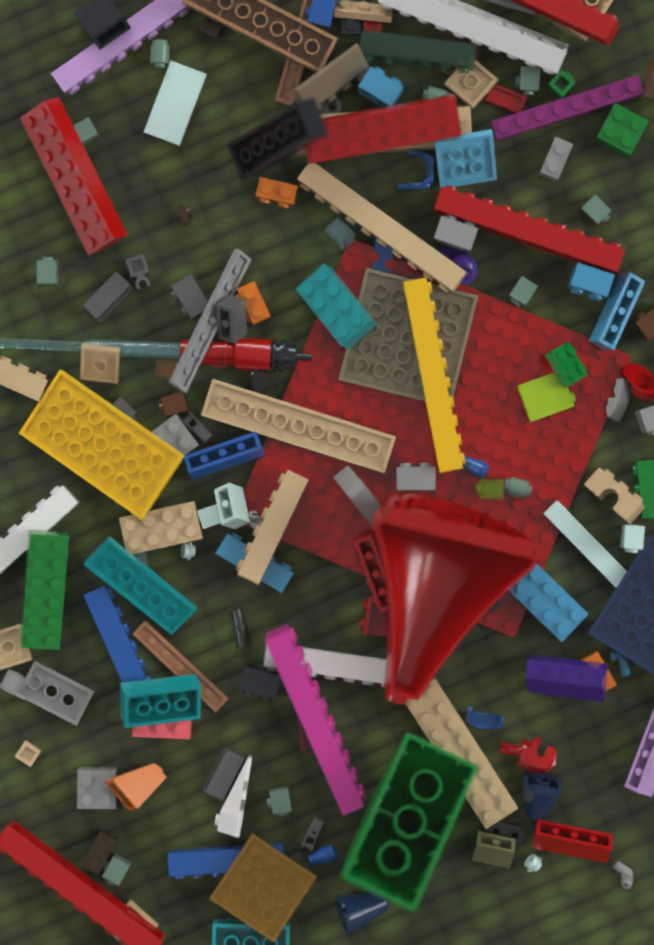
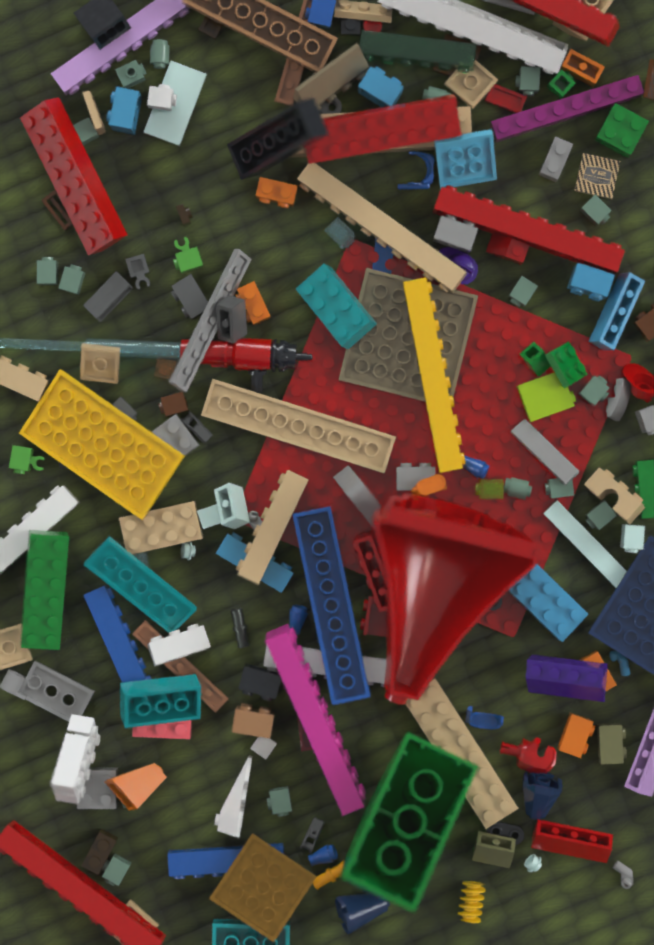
(22, 459): none -> bright green brick
(28, 753): tan plate -> none
(50, 196): none -> reddish brown tile
(72, 279): none -> sand green brick
(75, 759): none -> white piece
(94, 112): none -> tan tile
(125, 110): none -> dark azure brick
(131, 74): none -> sand green brick
(161, 97): none -> white brick
(178, 644): none -> white brick
(188, 259): none -> bright green brick
(223, 773): dark grey piece -> none
(224, 455): blue brick -> none
(253, 721): none -> medium nougat brick
(263, 746): none -> white tile
(297, 617): none -> blue cone
(328, 876): none -> light orange pin
(331, 605): none -> blue brick
(429, 485): none -> orange helmet
(472, 901): none -> yellow piece
(507, 248): none -> red slope
(535, 359): none -> green brick
(544, 452): none -> light grey tile
(557, 489): none -> sand green brick
(575, 735): none -> orange brick
(582, 68): none -> orange brick
(595, 390): none -> sand green brick
(597, 176): none -> tile
(600, 515): none -> sand green brick
(610, 743): none -> olive brick

